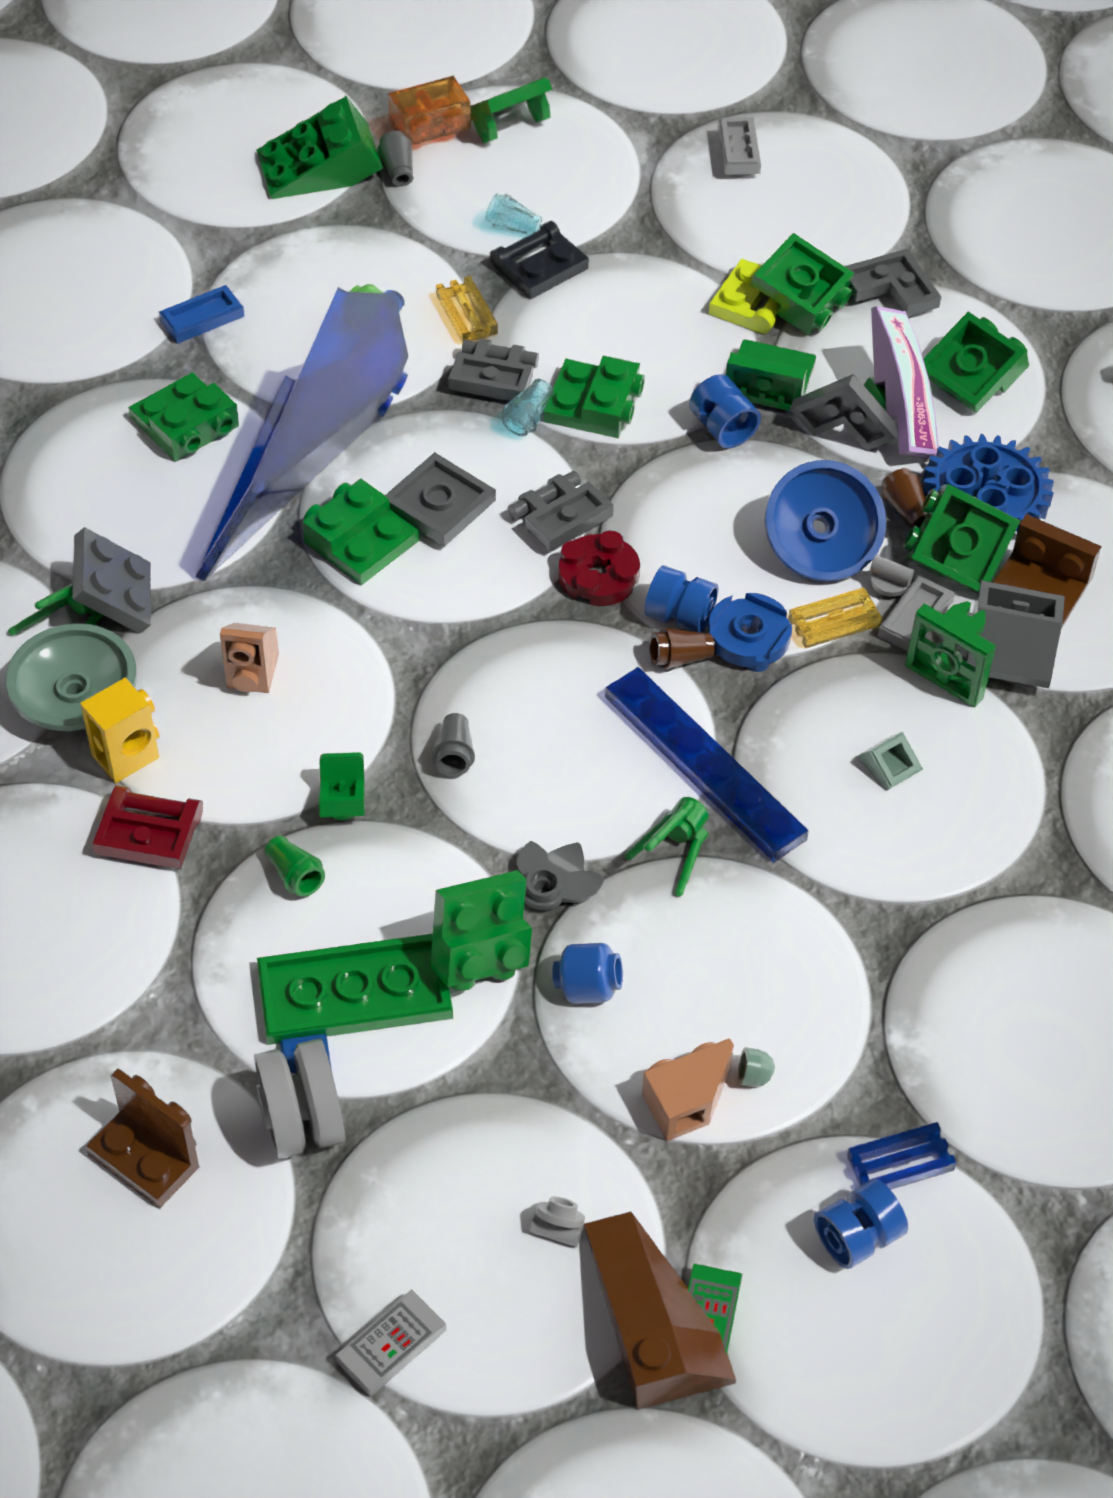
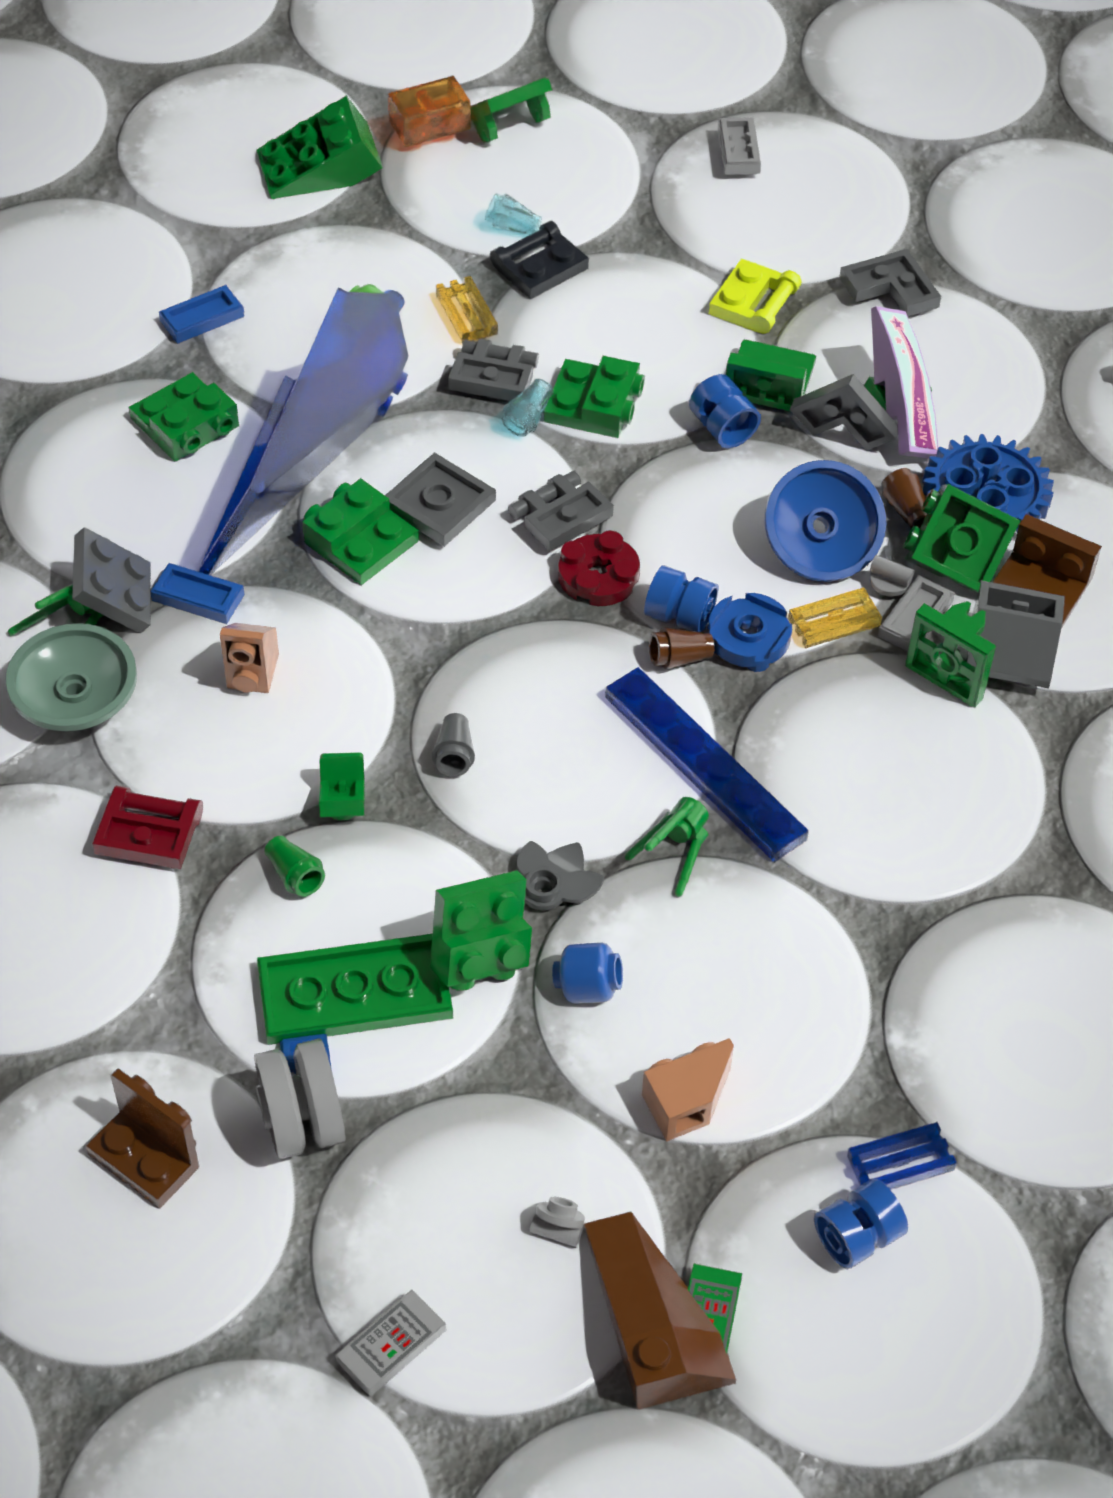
(121, 729): yellow brick -> none
(197, 593): none -> blue tile
(397, 157): dark grey cone -> none
(755, 1067): sand green hinge -> none
(804, 283): green plate -> none
(891, 760): sand green slope -> none
(975, 361): green plate -> none

